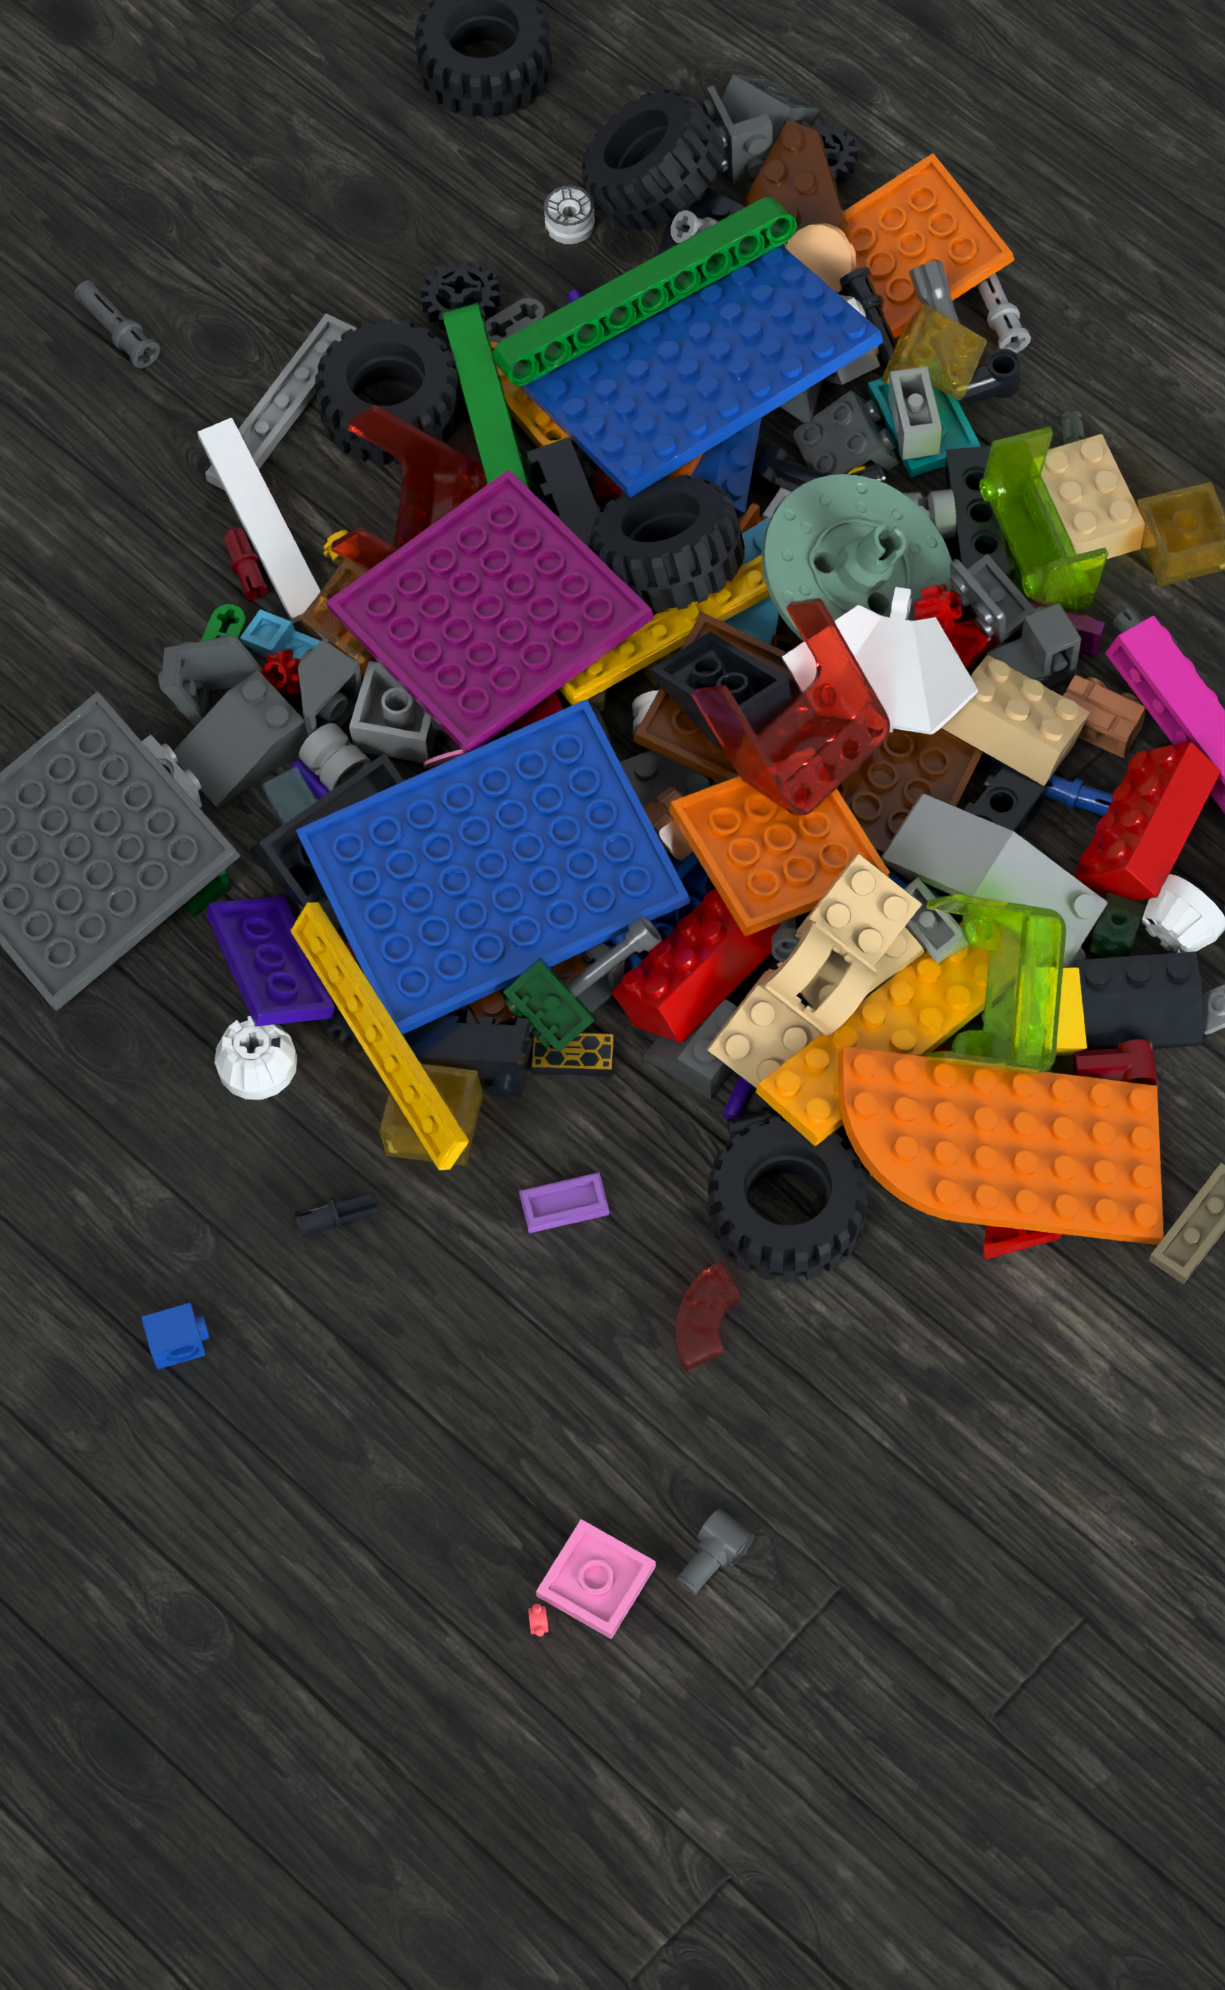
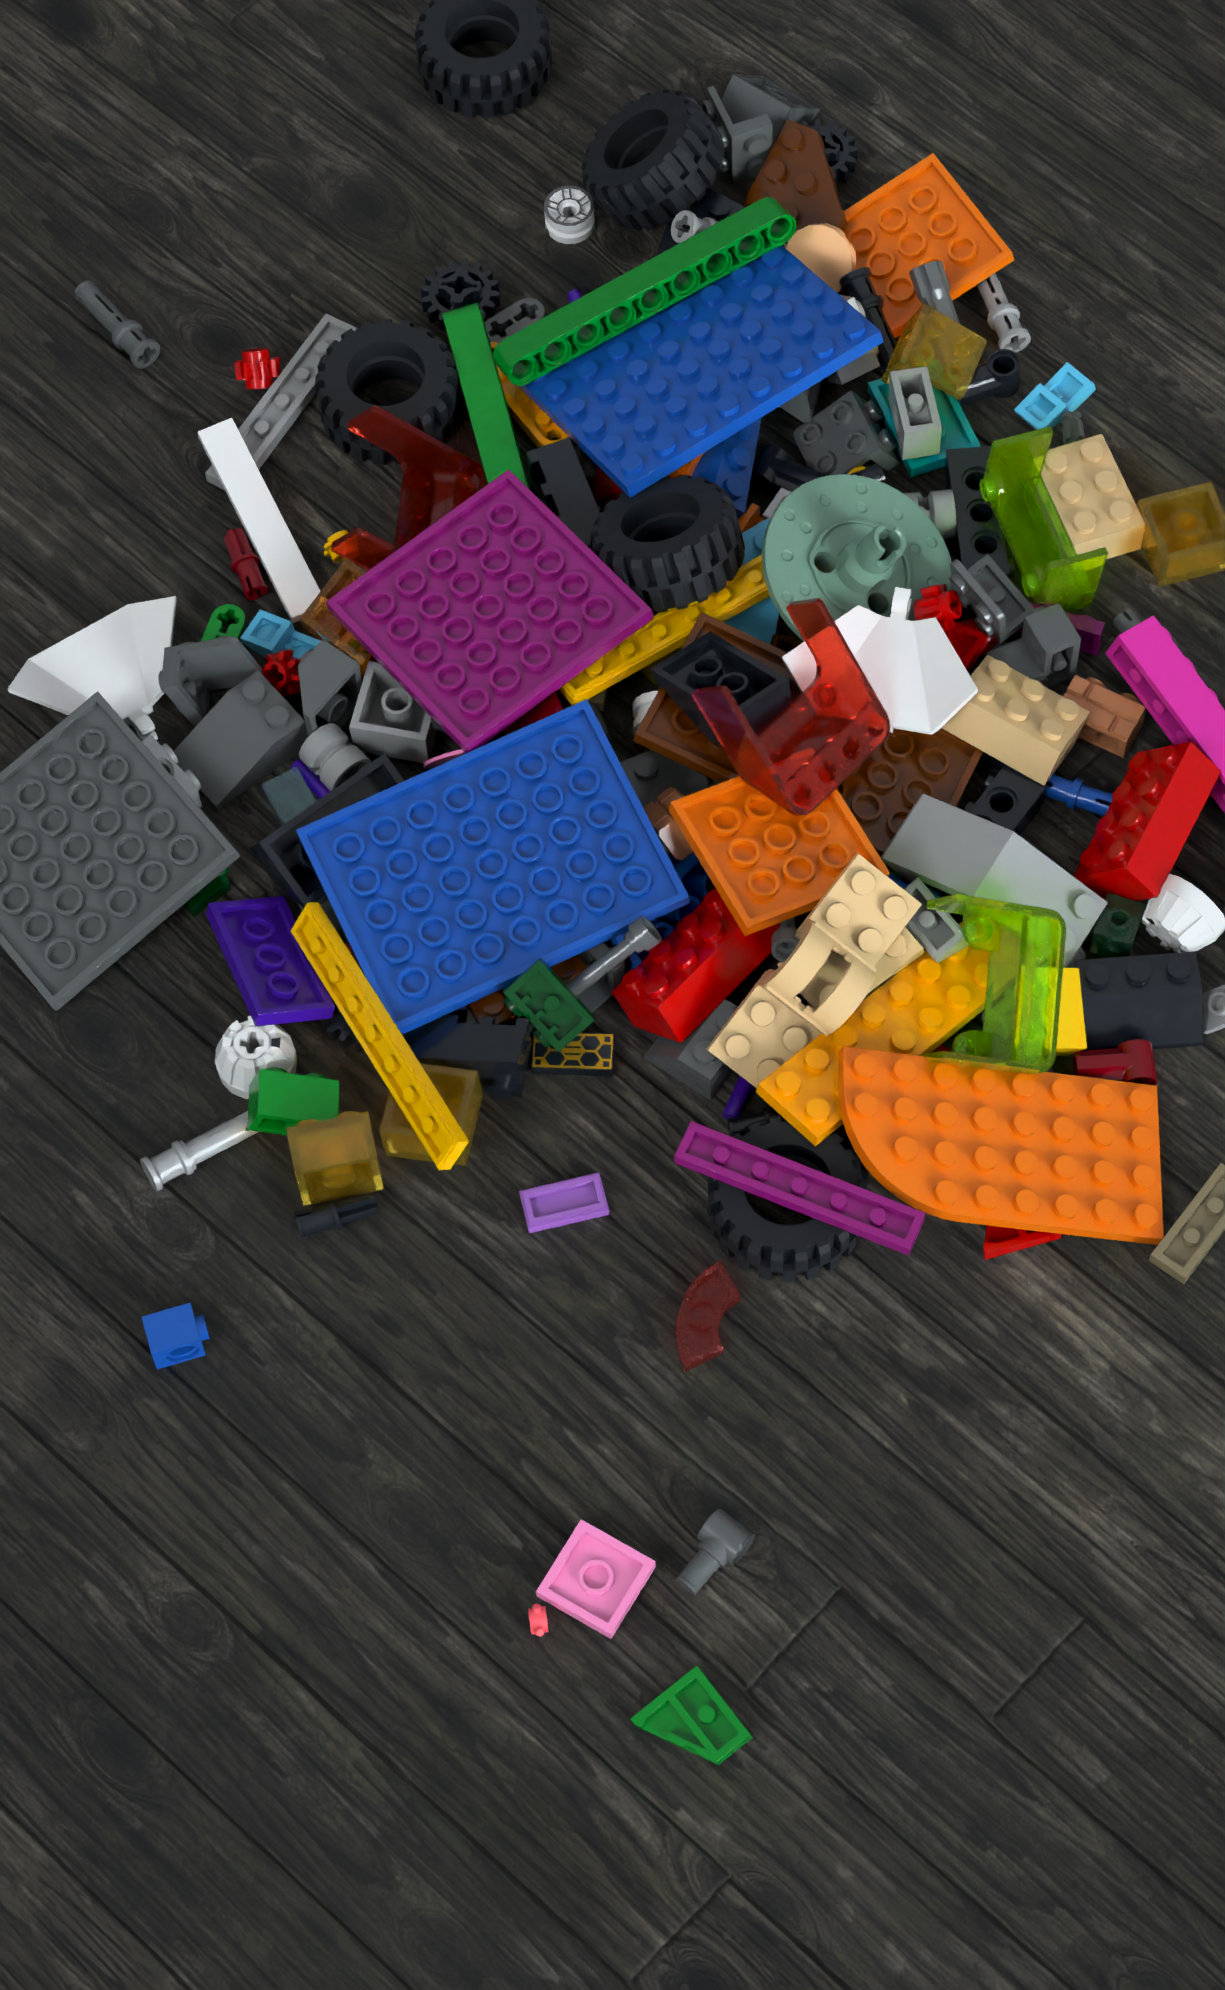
(112, 656): none -> white panel
(185, 1156): none -> light grey pin
(257, 368): none -> red gear
(285, 1099): none -> green brick
(334, 1157): none -> clear yellow brick
(694, 1719): none -> green wing
(800, 1188): none -> magenta plate
(1062, 393): none -> medium azure slope

